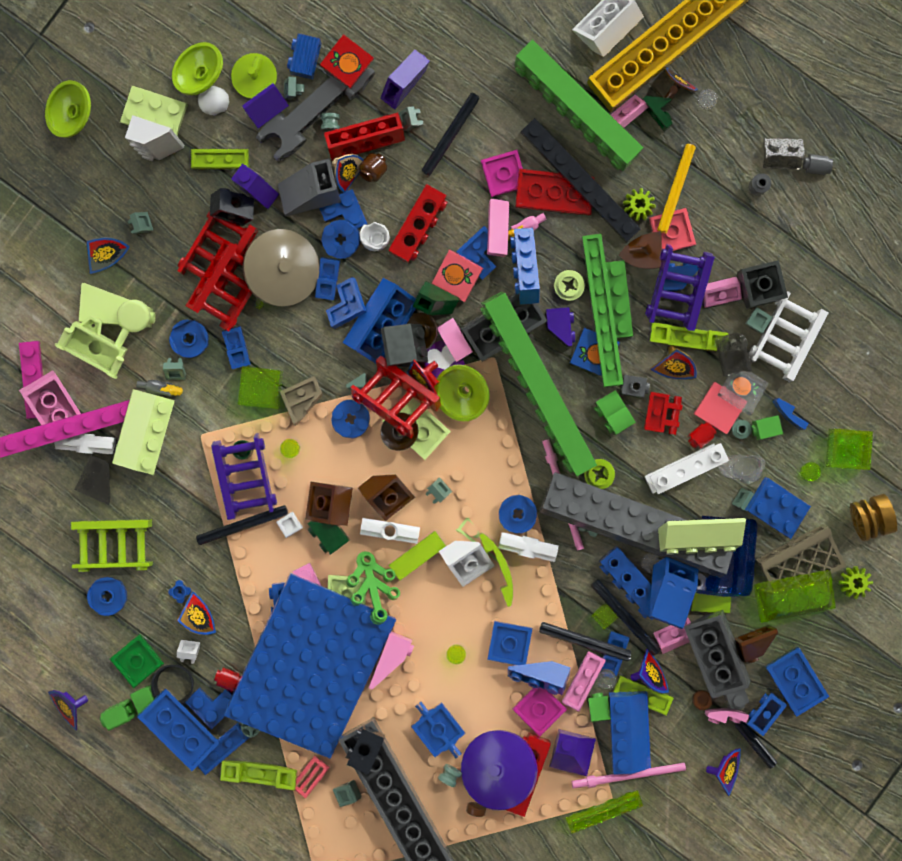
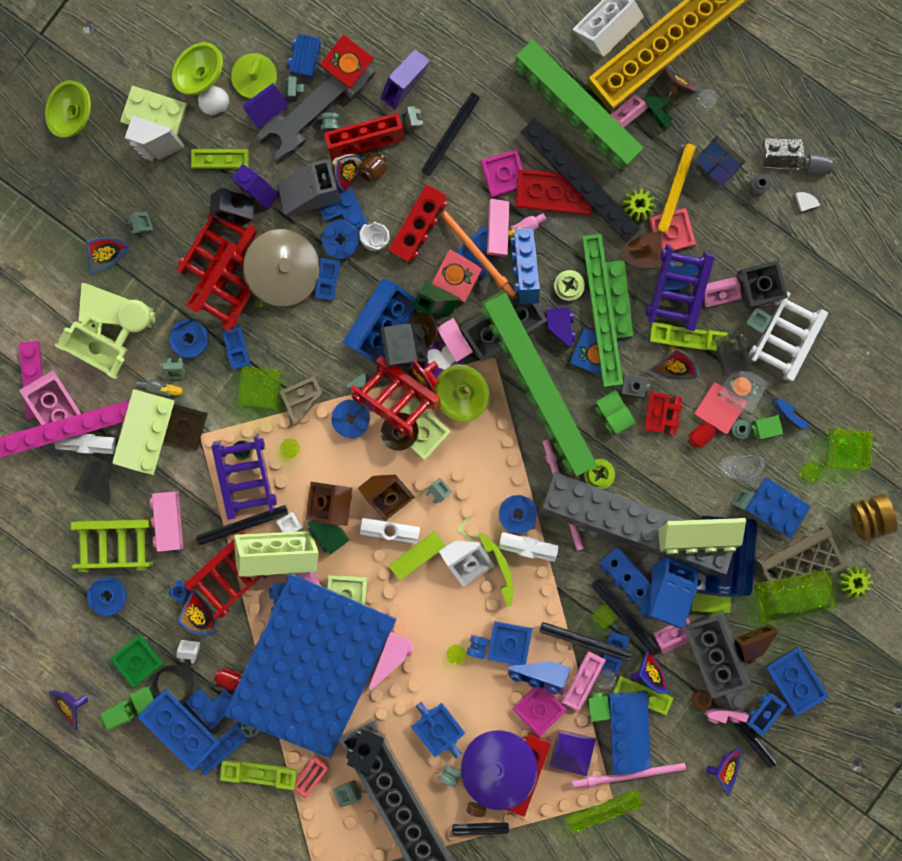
(166, 521): none -> bright pink brick
(185, 426): none -> dark brown tile
(212, 570): none -> red fence
(275, 553): none -> yellowish green slope
(351, 305): blue plate -> none
(372, 584): bright green plant -> none
(479, 642): none -> blue wheel
(480, 828): none -> black axle
(501, 282): none -> orange bar
(686, 468): white fence -> none
(717, 163): none -> slope
(806, 201): none -> white tile

